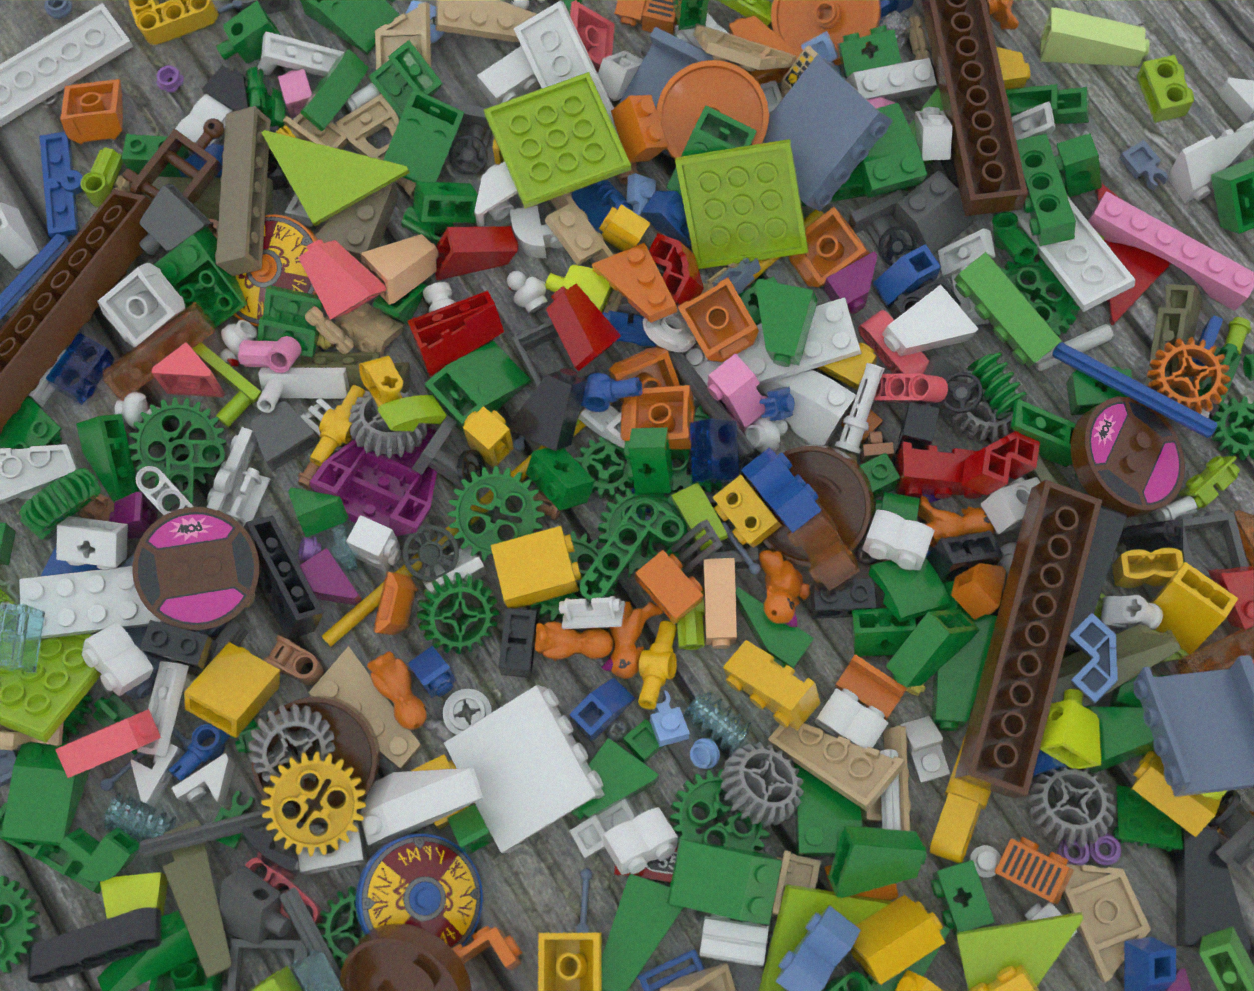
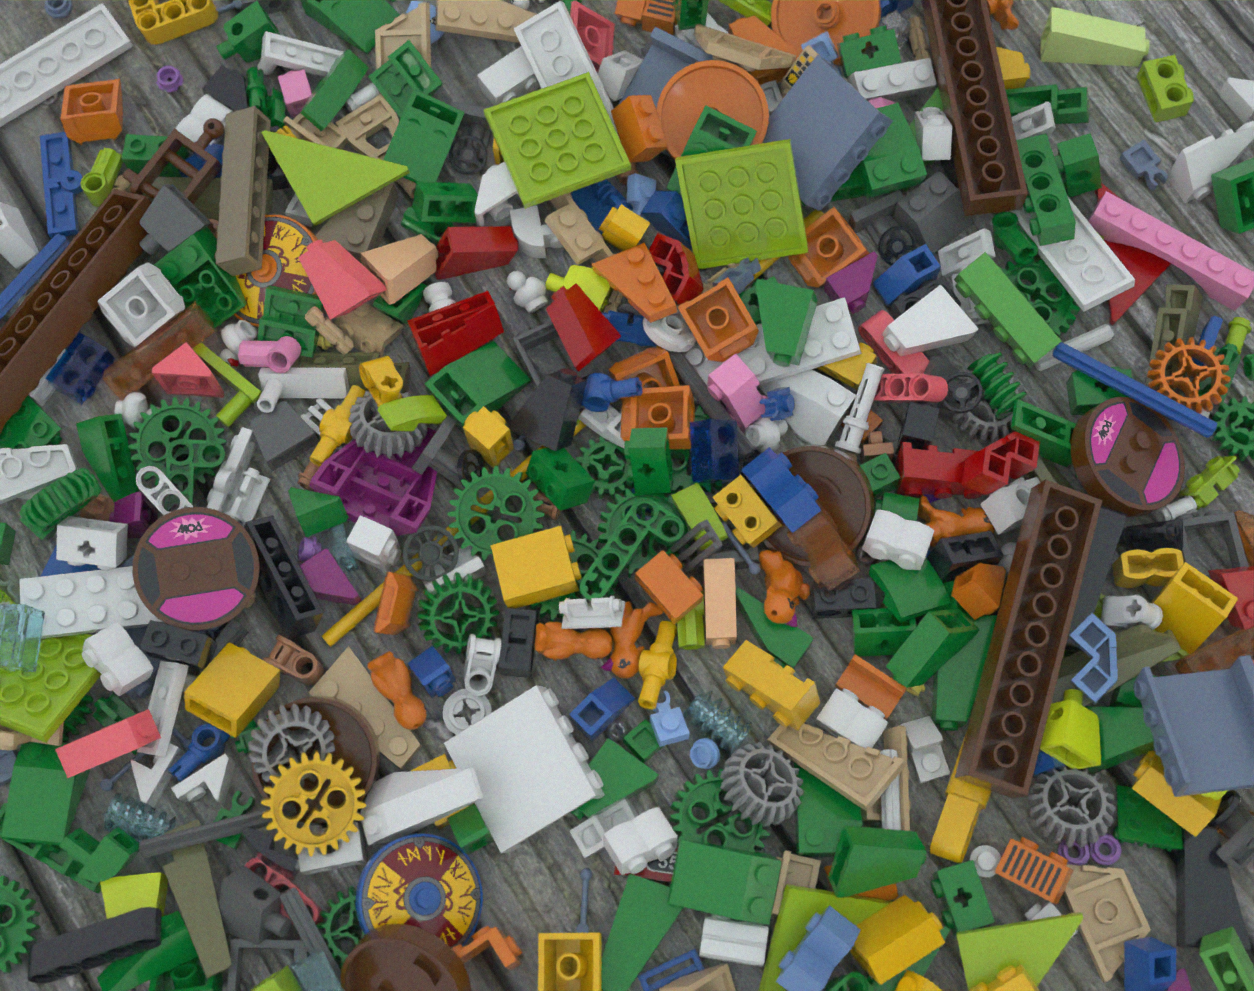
(482, 659): none -> white piece

